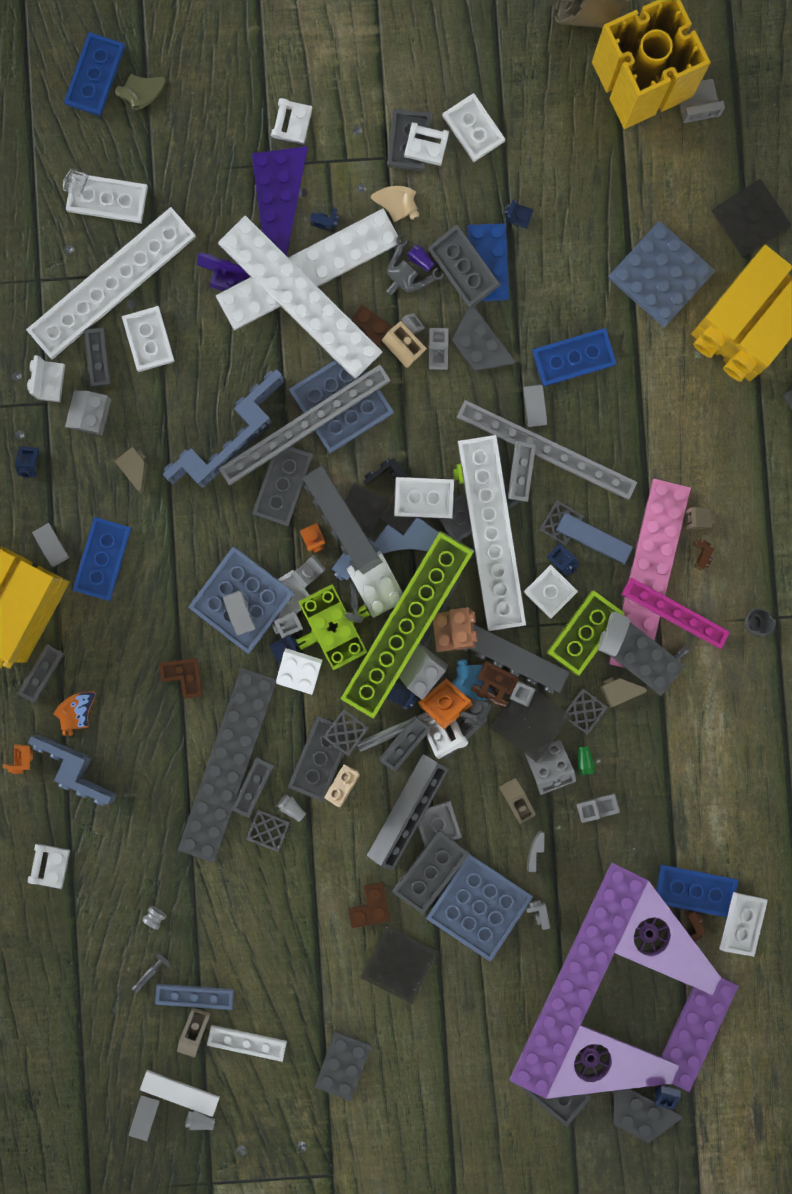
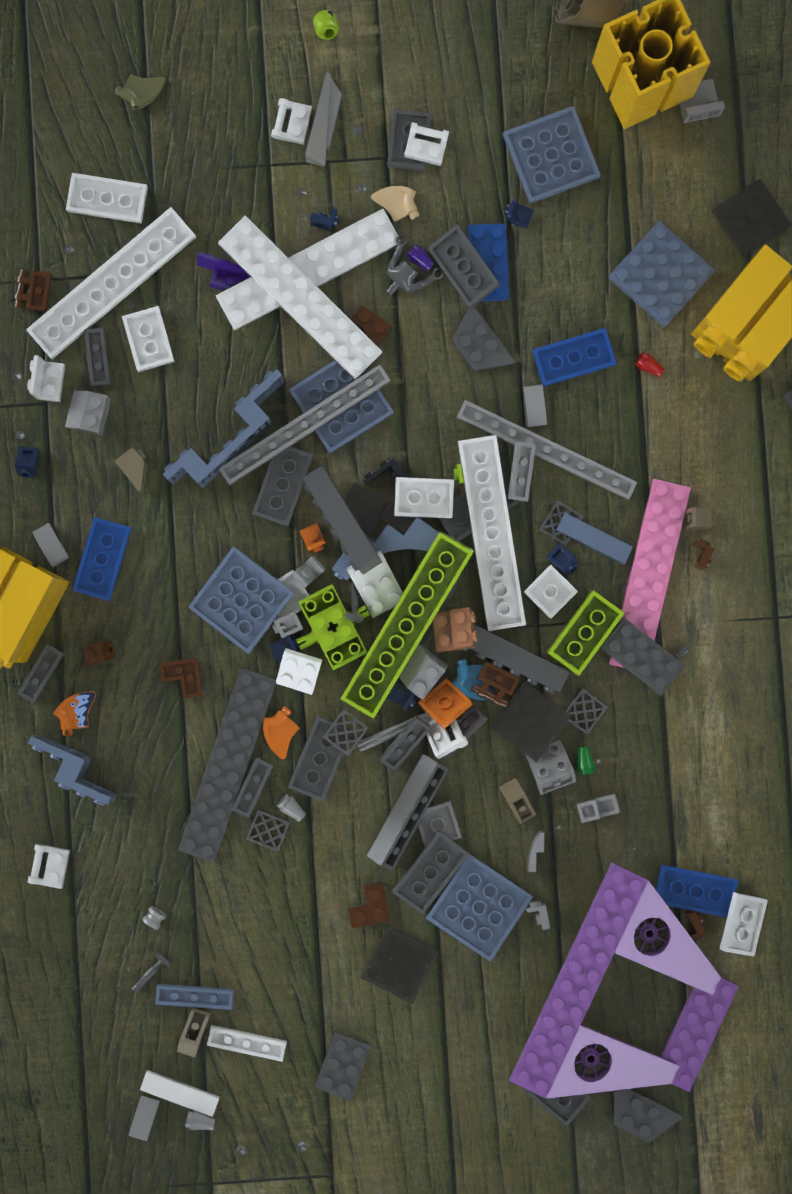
(22, 759): orange bracket -> none
(38, 290): none -> reddish brown plate
(75, 182): clear slope -> none
(94, 74): blue plate -> none
(98, 653): none -> reddish brown bracket
(238, 612): light grey slope -> none
(278, 189): dark purple wing -> none
(279, 731): none -> orange arm
(324, 122): none -> light grey wedge
(326, 24): none -> lime head
(342, 785): tan bracket -> none
(403, 344): tan brick -> none
(412, 323): light grey tile -> none
(438, 348): light grey slope -> none
(473, 127): white plate -> none
(476, 713): dark grey bracket -> none
(522, 694): light grey tile -> none
(551, 155): none -> sand blue plate
(614, 635): light grey slope -> none
(619, 690): dark tan slope -> none
(648, 364): none -> red cone
(667, 1097): dark blue bracket -> none
(675, 613): dark pink plate -> none
(759, 622): dark grey hair -> none

